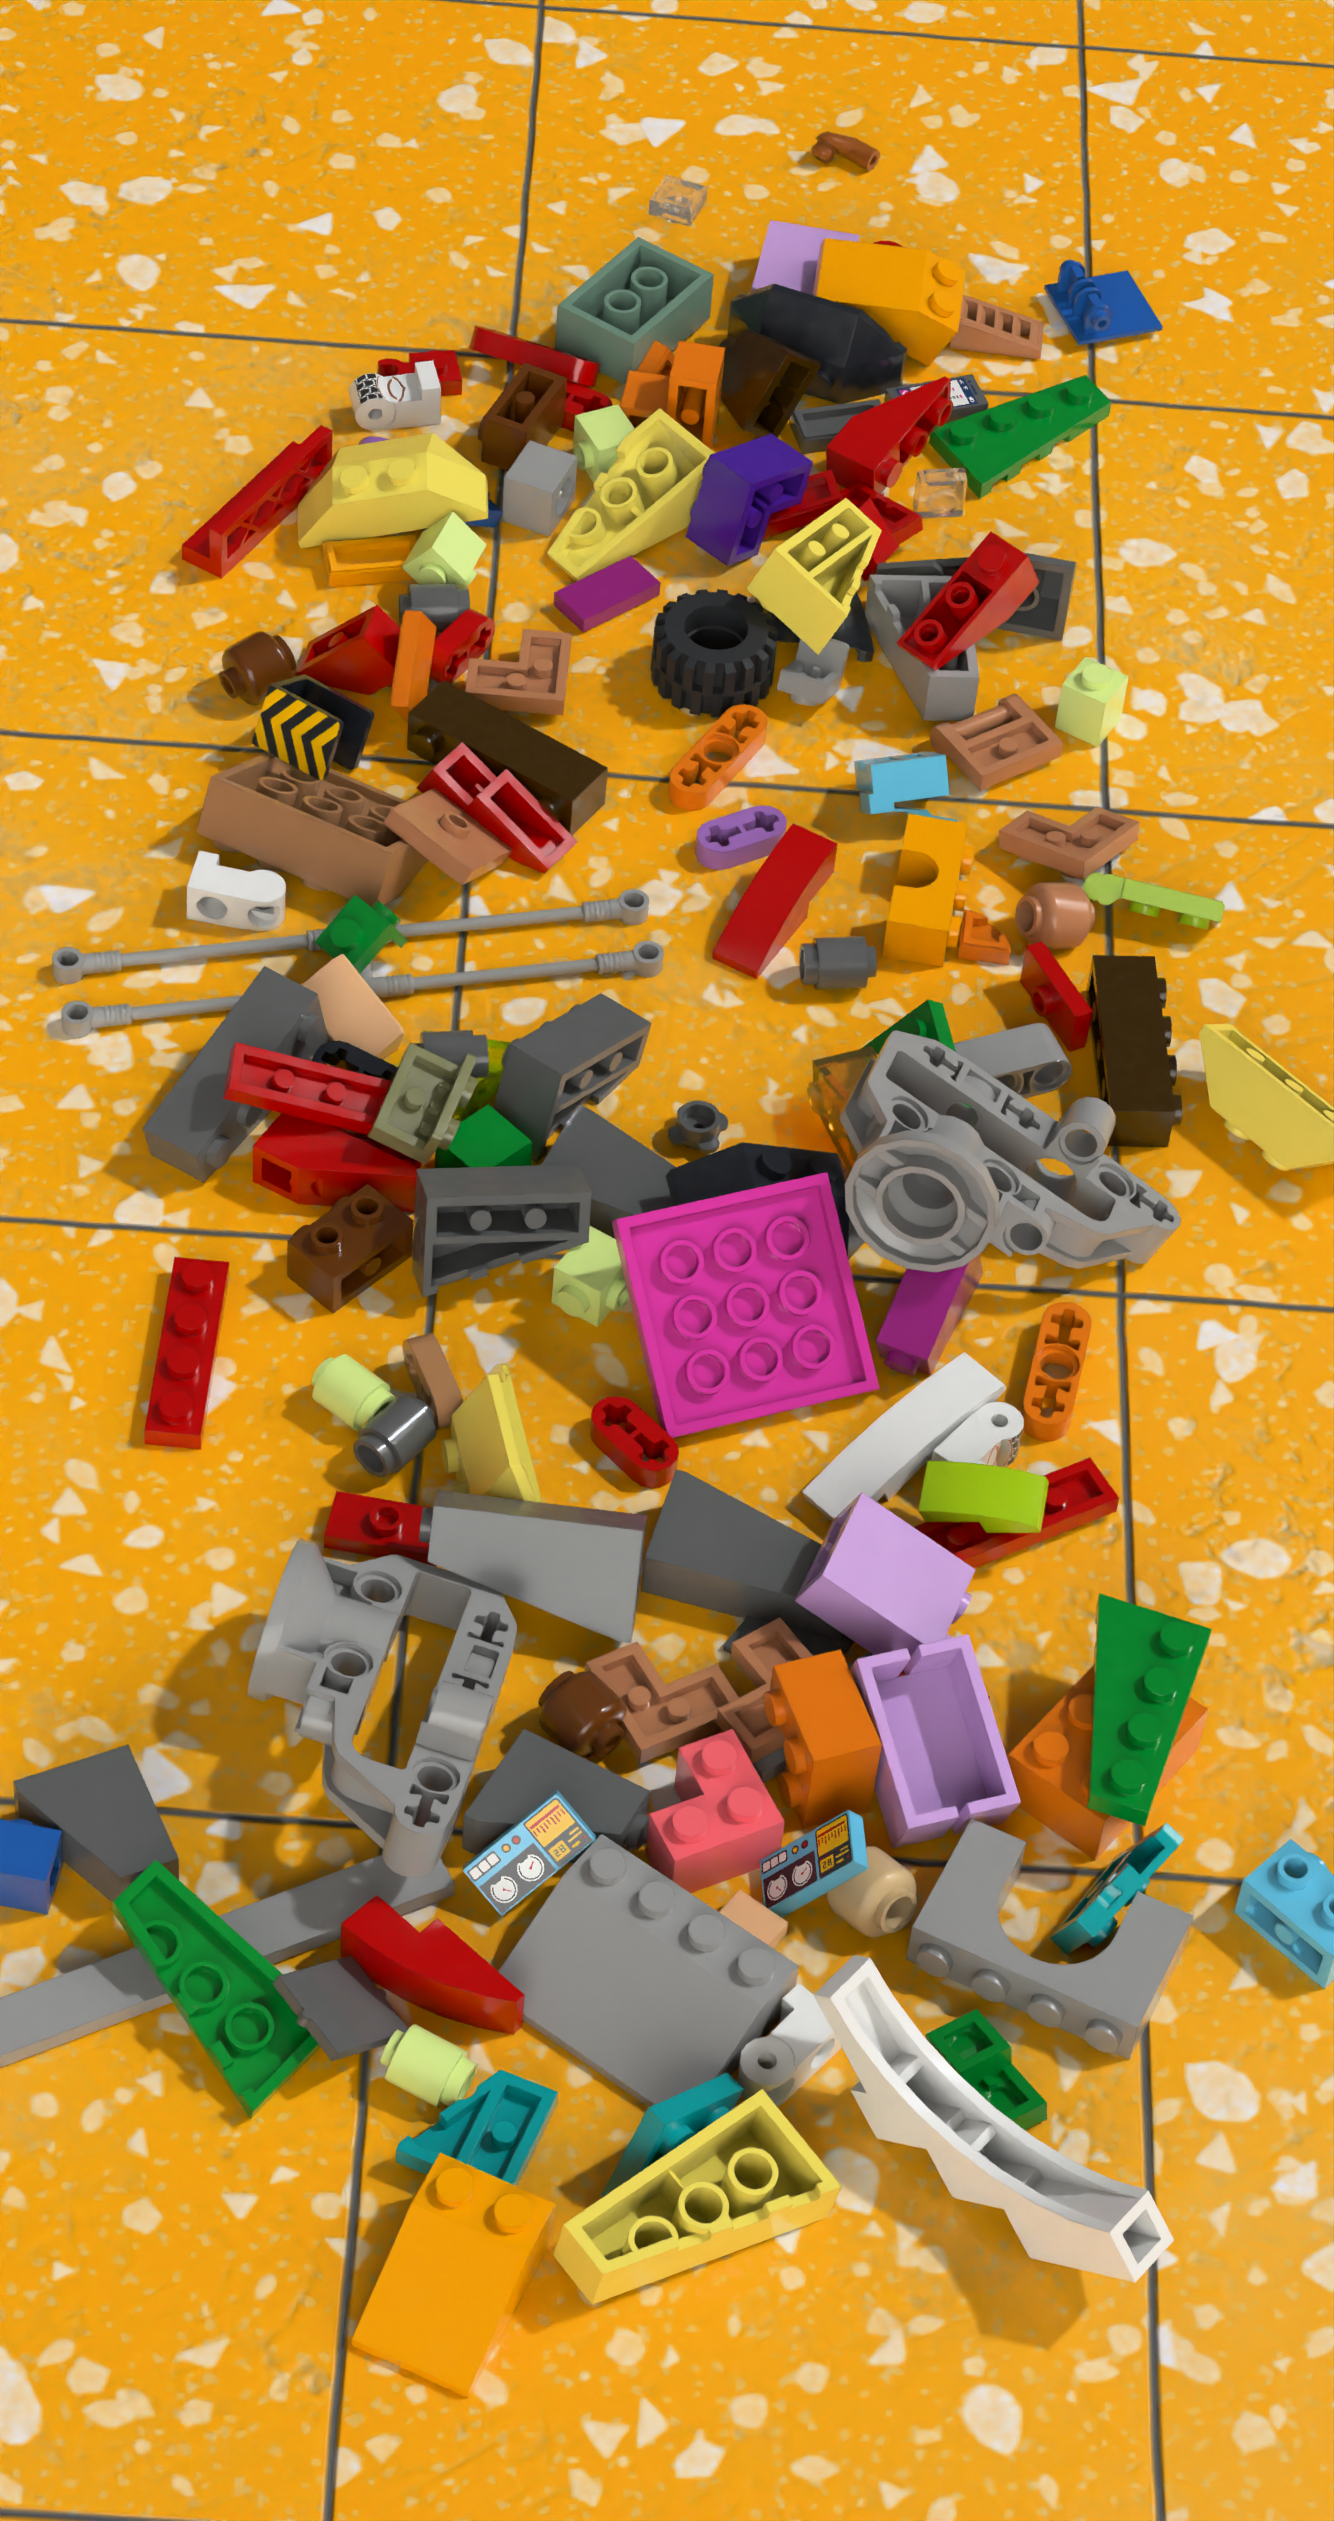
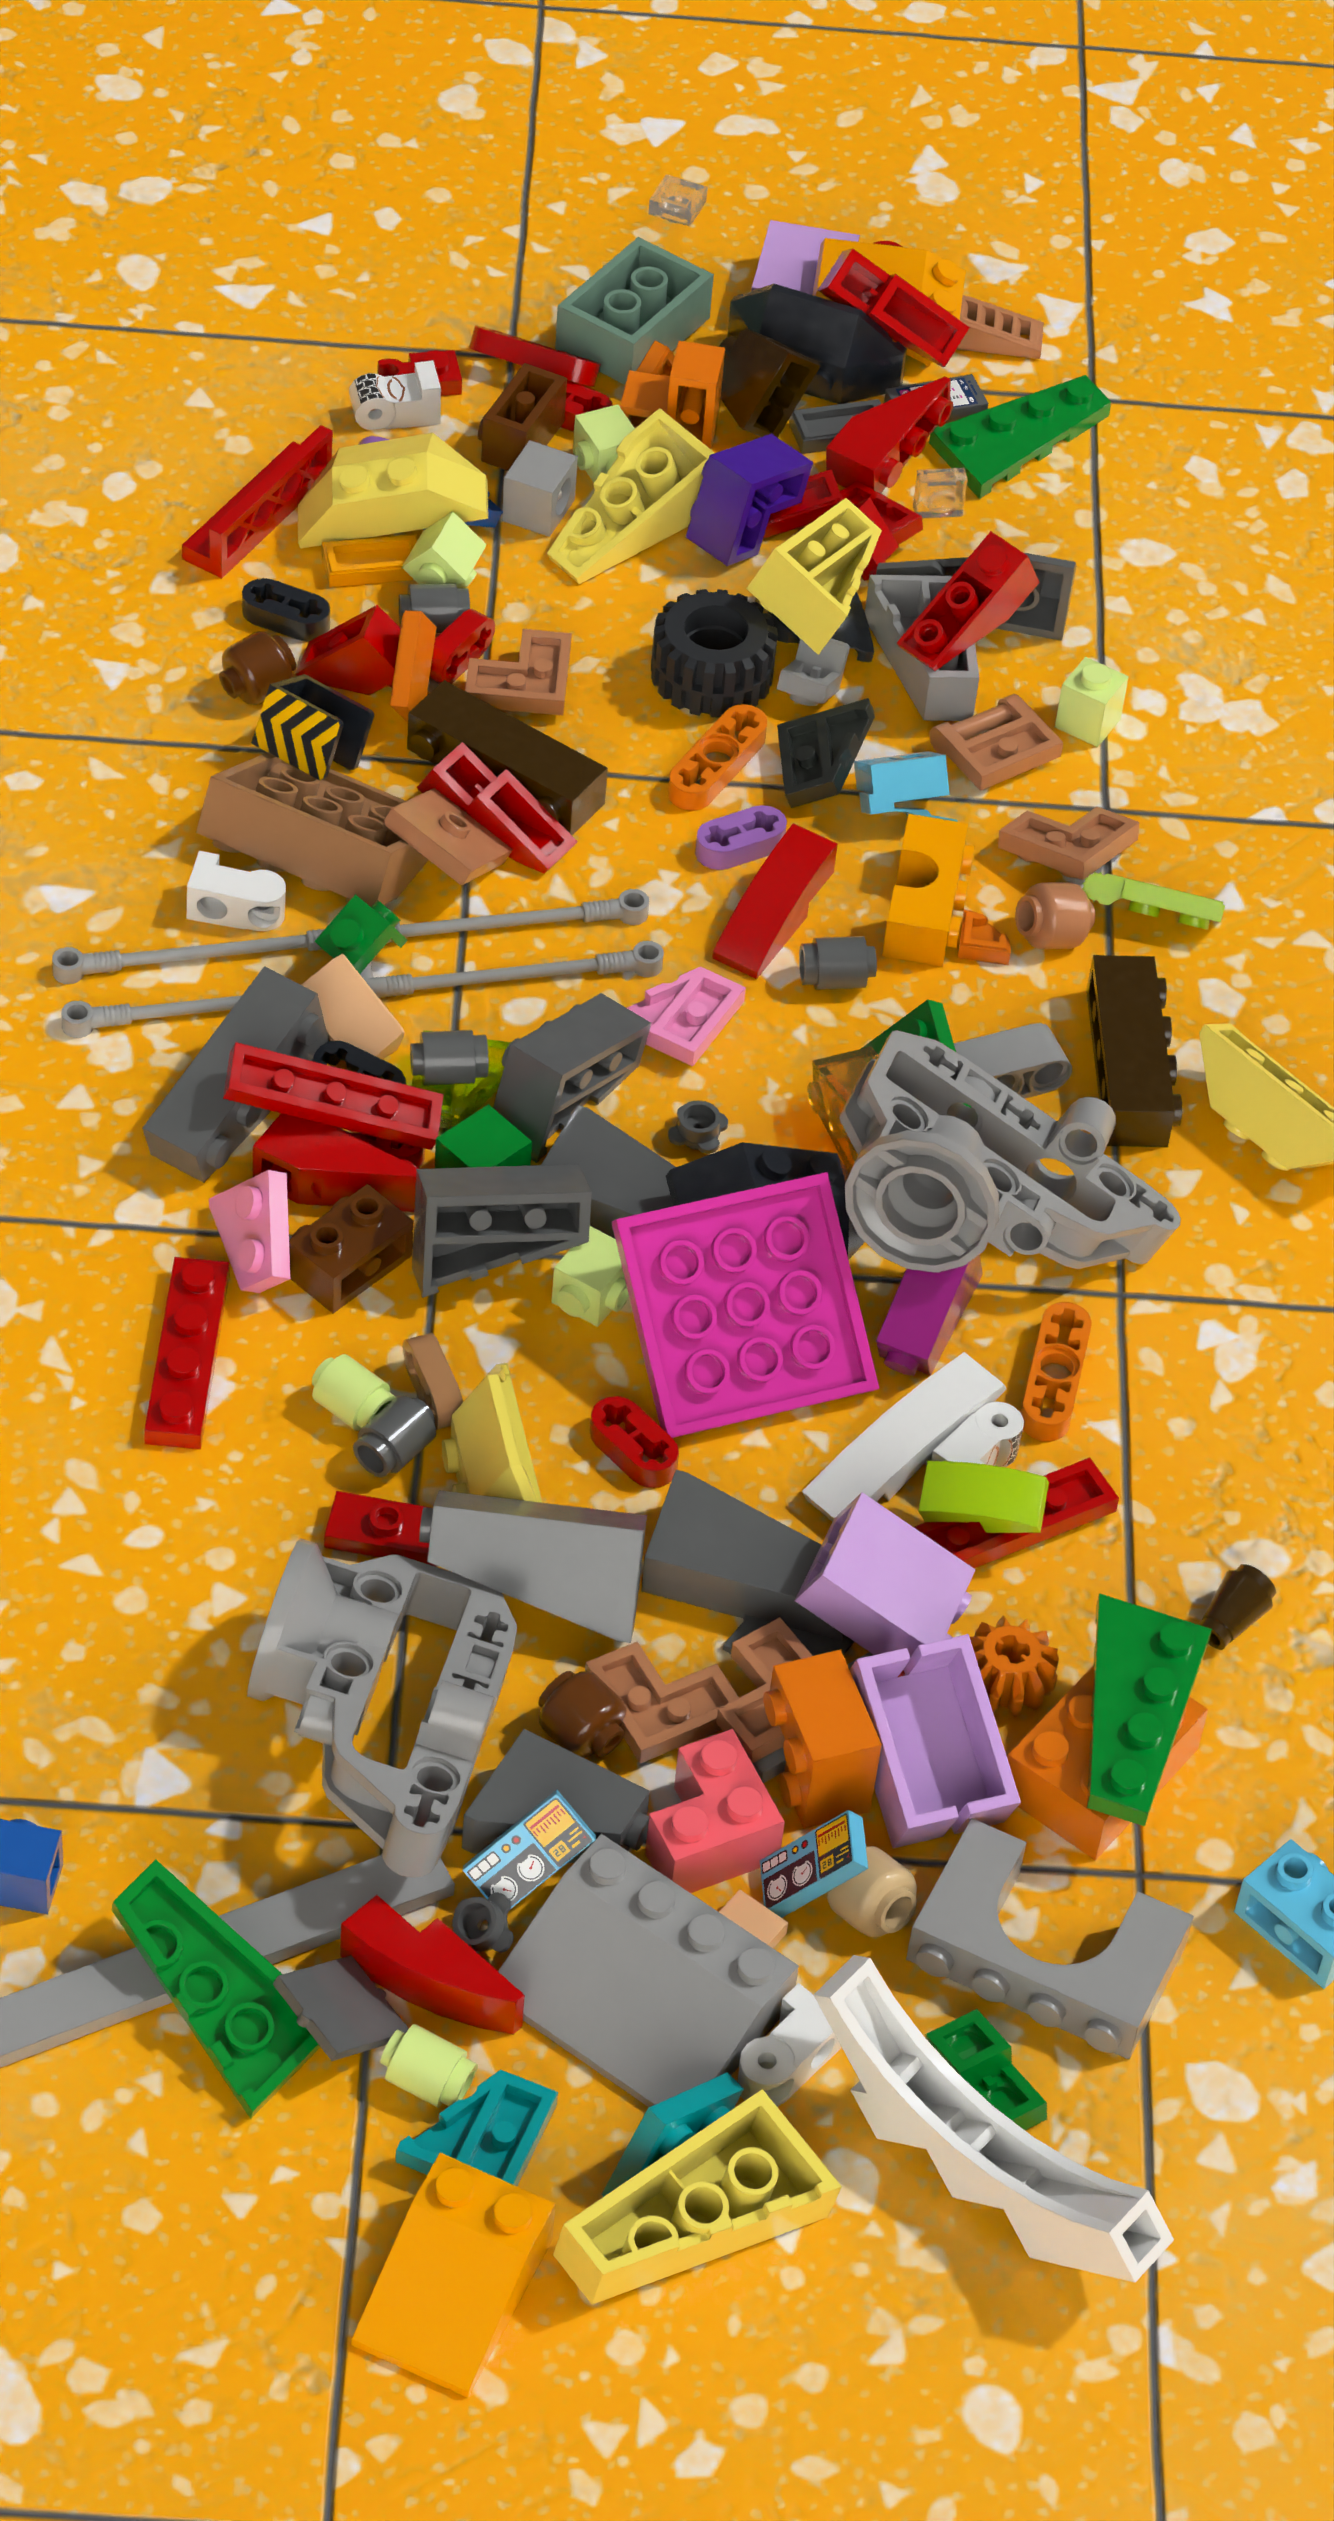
(104, 1818): dark grey slope -> none
(255, 1230): none -> bright pink wing
(285, 609): none -> black beam
(421, 1103): olive bracket -> none
(470, 1915): none -> dark grey plate
(606, 593): magenta tile -> none
(689, 1012): none -> bright pink wing
(821, 750): none -> pearl dark grey wing
(847, 147): dark orange arm -> none
(895, 306): none -> red slope
(1015, 1664): none -> orange gear
(1055, 996): red plate -> none
(1100, 305): blue hinge -> none
(1115, 1887): teal wing -> none
(1238, 1604): none -> dark brown cone

